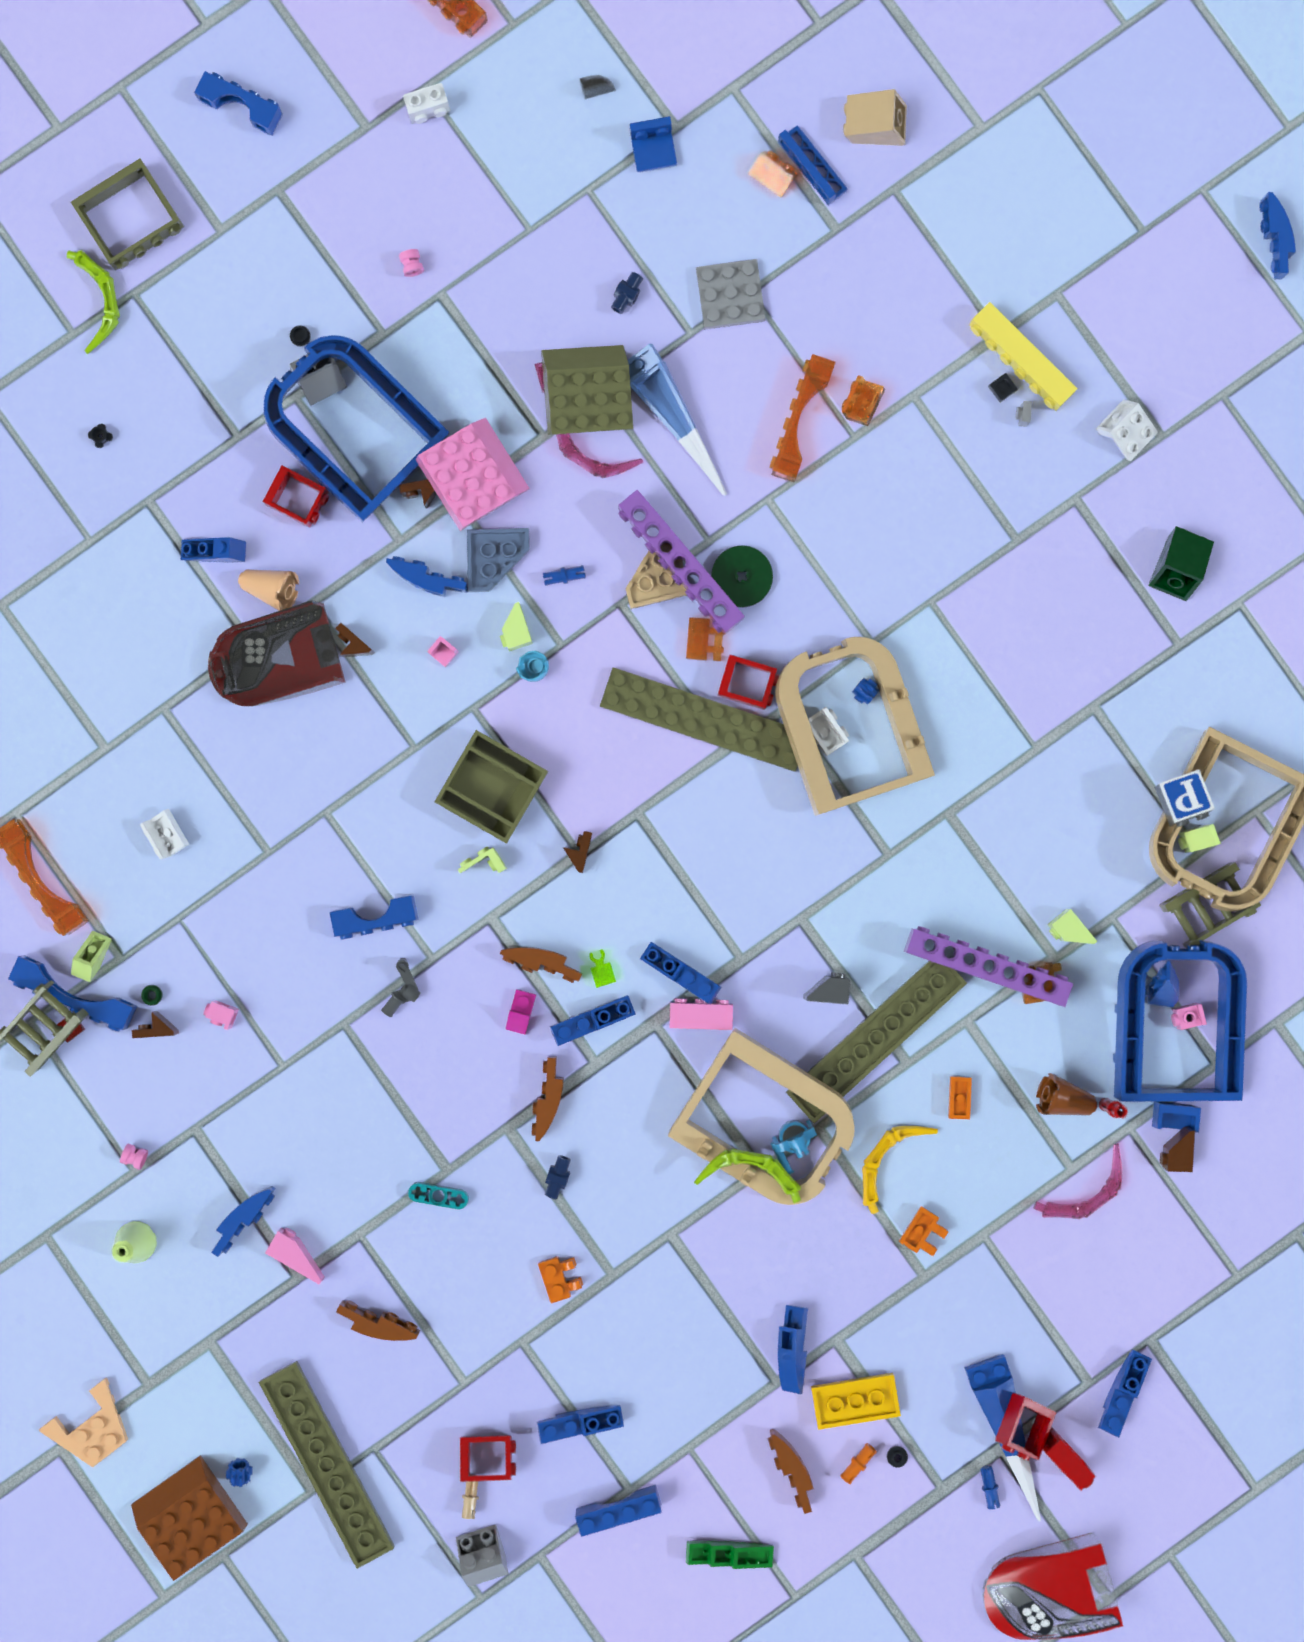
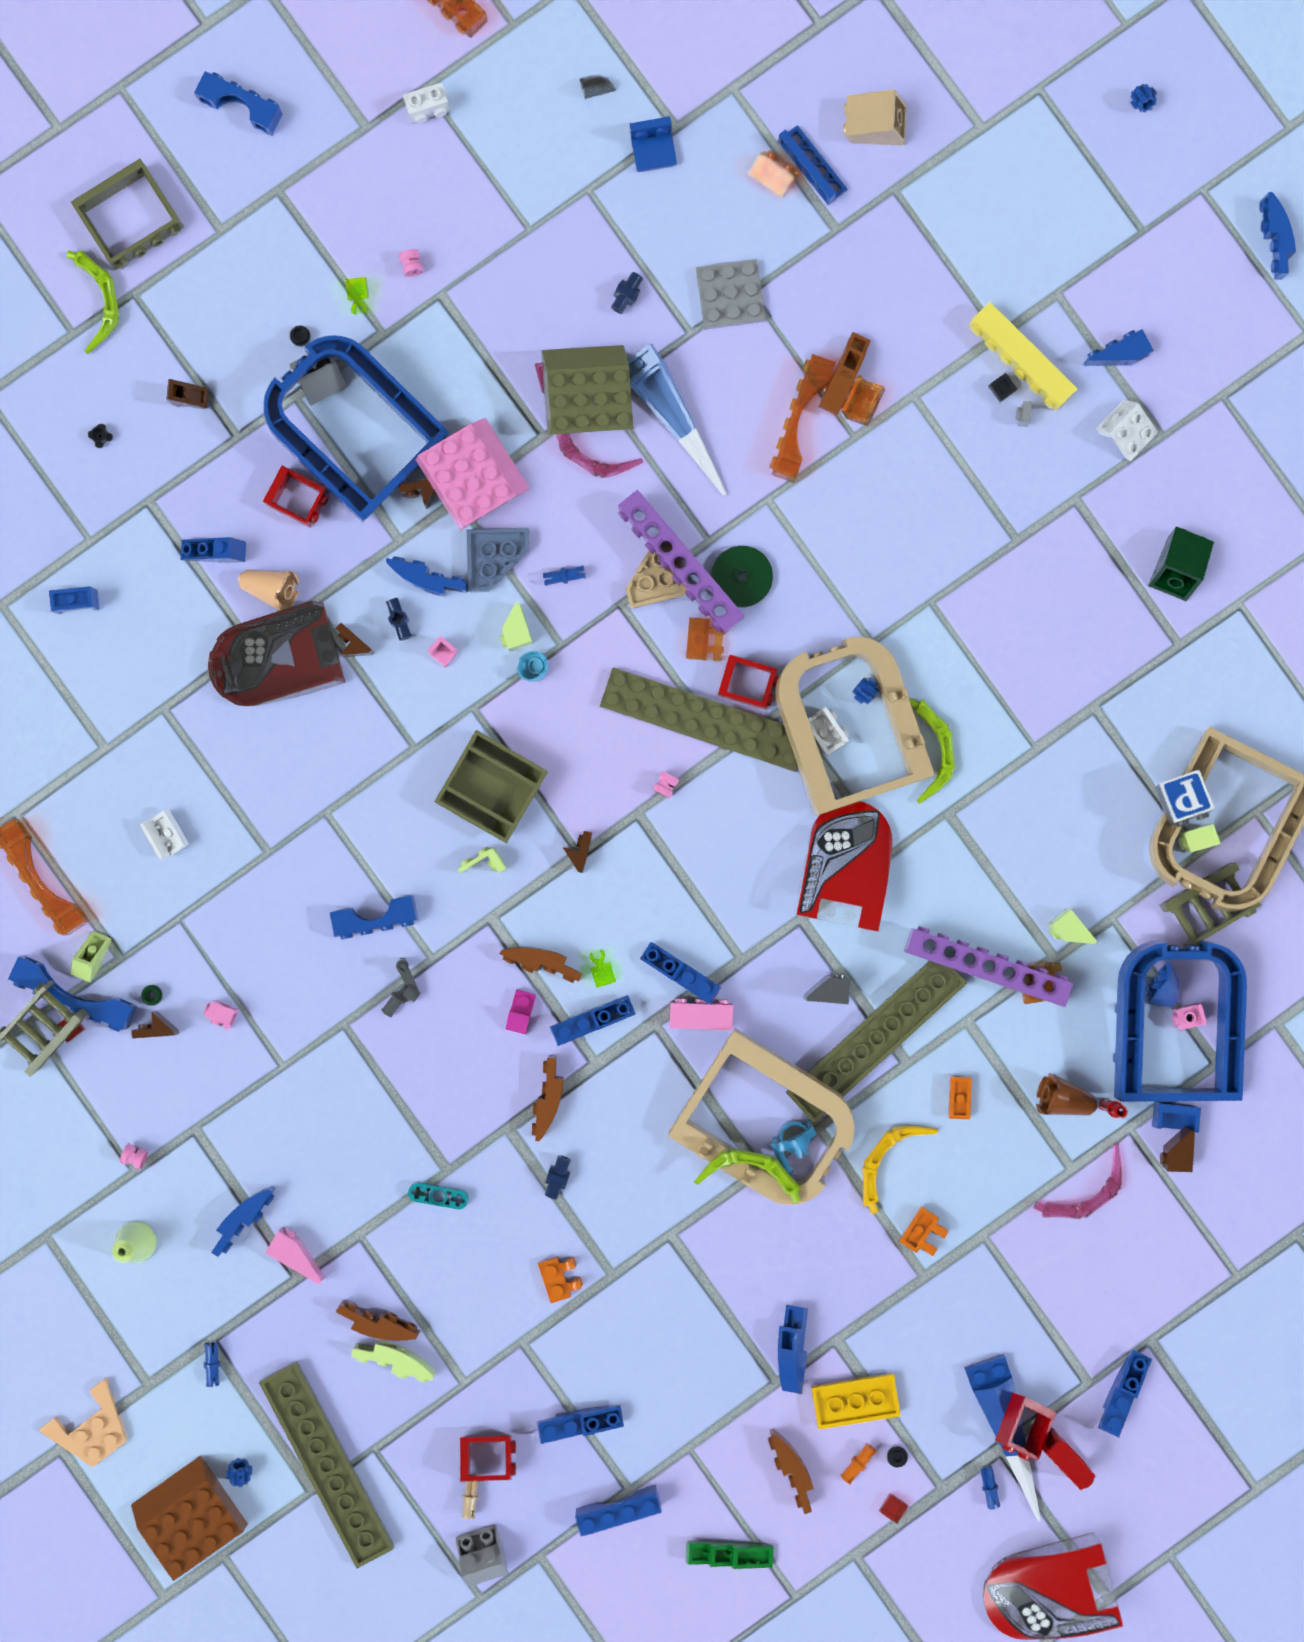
(73, 599): none -> blue panel
(187, 394): none -> reddish brown slope
(211, 1364): none -> blue pin
(357, 291): none -> clear neon green plate
(395, 609): none -> dark blue axle
(404, 1361): none -> yellowish green slope
(665, 784): none -> bright pink wheel
(844, 373): none -> dark orange slope
(846, 867): none -> windscreen
(893, 1508): none -> clear red tile
(945, 739): none -> lime animal
(1123, 353): none -> blue slope
(1143, 98): none -> blue gear

